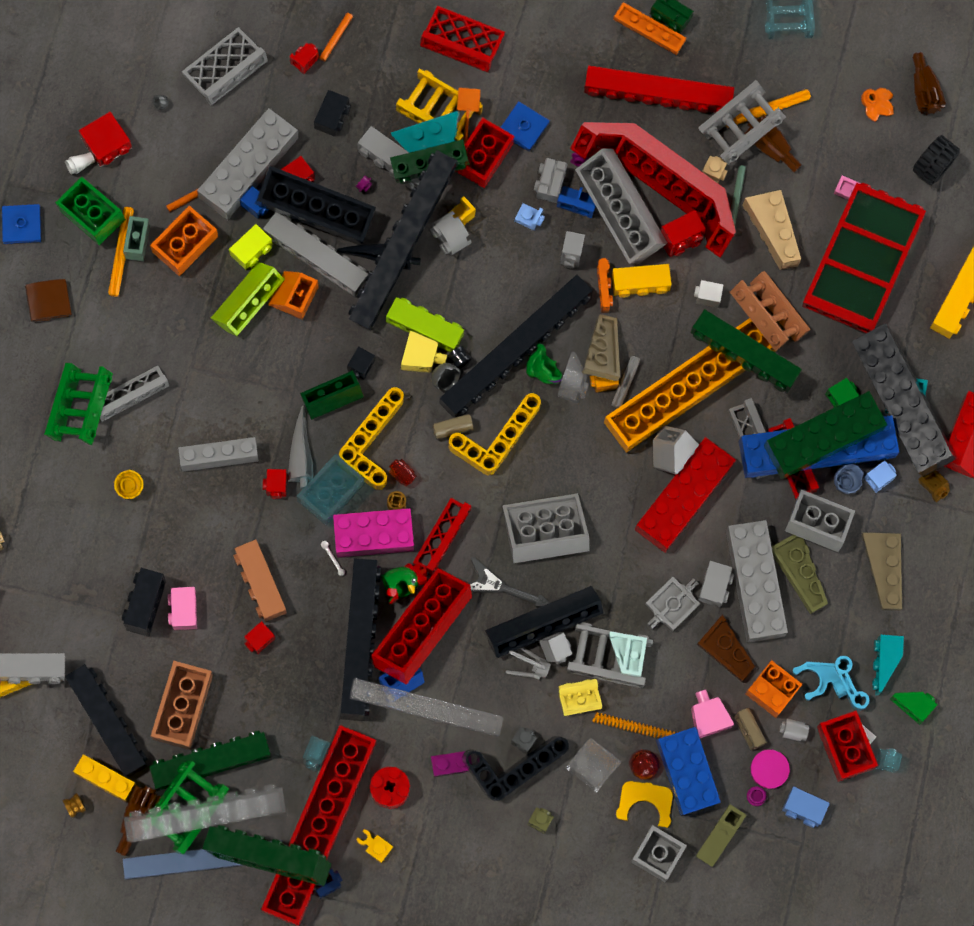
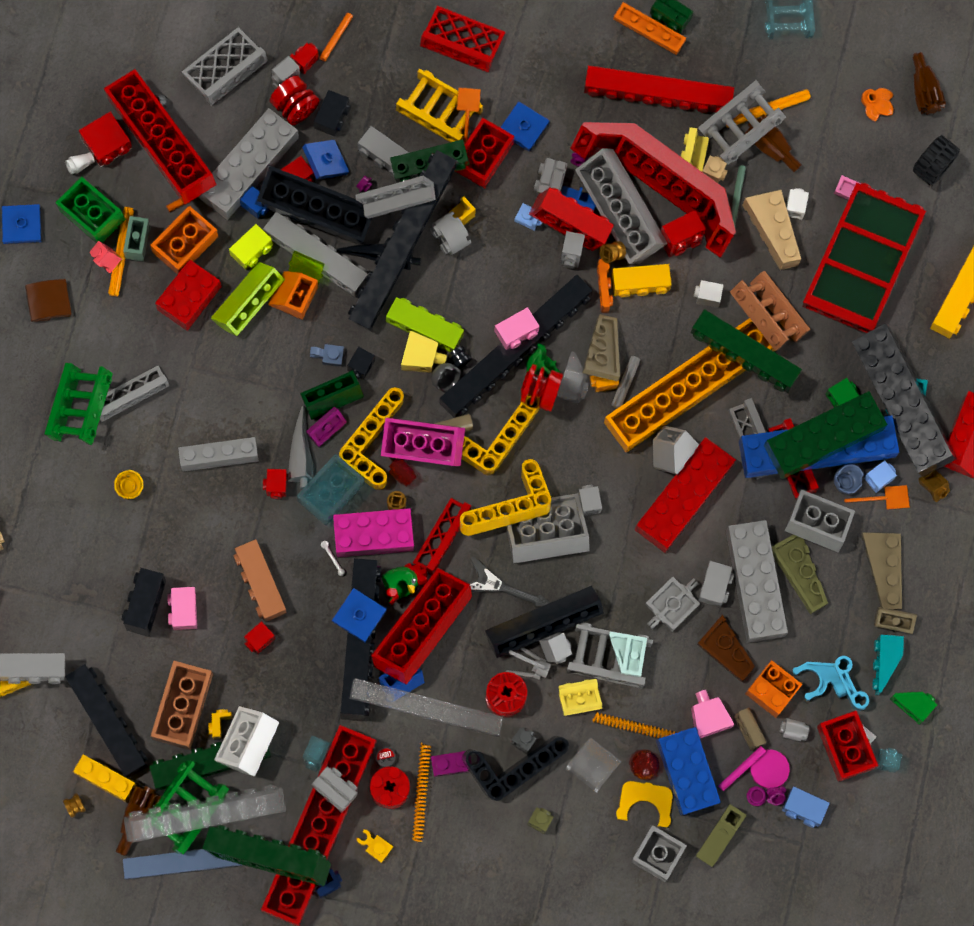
(105, 256): none -> coral brick
(160, 136): none -> red brick
(188, 295): none -> red brick
(215, 726): none -> yellow bracket
(247, 741): none -> white slope
(283, 71): none -> light grey brick
(294, 100): none -> red wheel
(306, 265): none -> clear neon green piece
(325, 159): none -> blue plate
(326, 426): none -> magenta plate
(330, 354): none -> sand blue plate
(335, 788): none -> light grey brick
(359, 615): none -> blue plate
(385, 757): none -> tile
(397, 196): none -> light grey fence
(421, 793): none -> light orange piece
(422, 442): none -> dark pink brick
(428, 133): teal wing -> none
(501, 704): none -> red wheel
(511, 506): none -> yellow beam
(516, 329): none -> bright pink brick
(541, 387): none -> red wheel
(567, 215): none -> red brick
(590, 500): none -> light grey brick
(612, 251): none -> pearl gold wheel
(695, 149): none -> light yellow bracket
(742, 768): none -> dark pink bar
(776, 795): none -> magenta plate
(797, 203): none -> white brick
(895, 497): none -> orange piece
(895, 620): none -> dark tan brick

